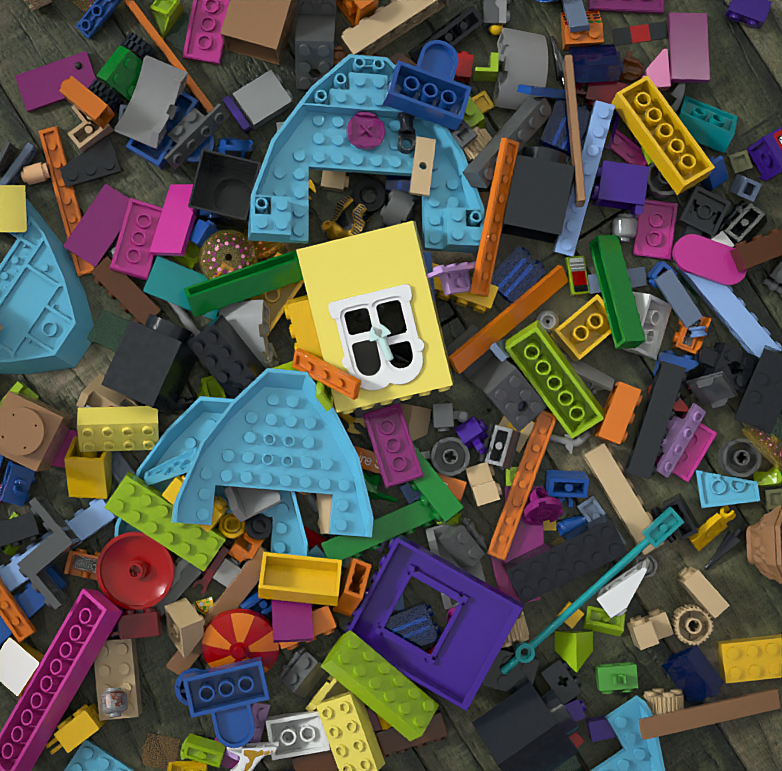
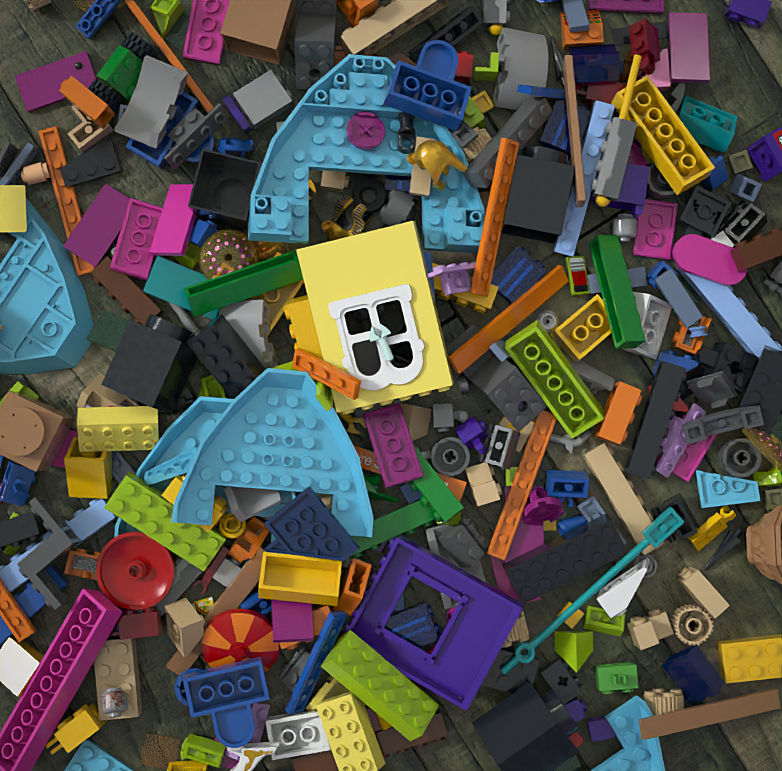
(258, 526): black piece -> none
(309, 530): none -> dark blue wing
(313, 665): none -> blue tile
(435, 157): none -> pearl gold piece
(464, 385): none -> flat silver tile
(616, 148): none -> piece
(645, 43): none -> dark red brick
(721, 422): none -> dark grey slope

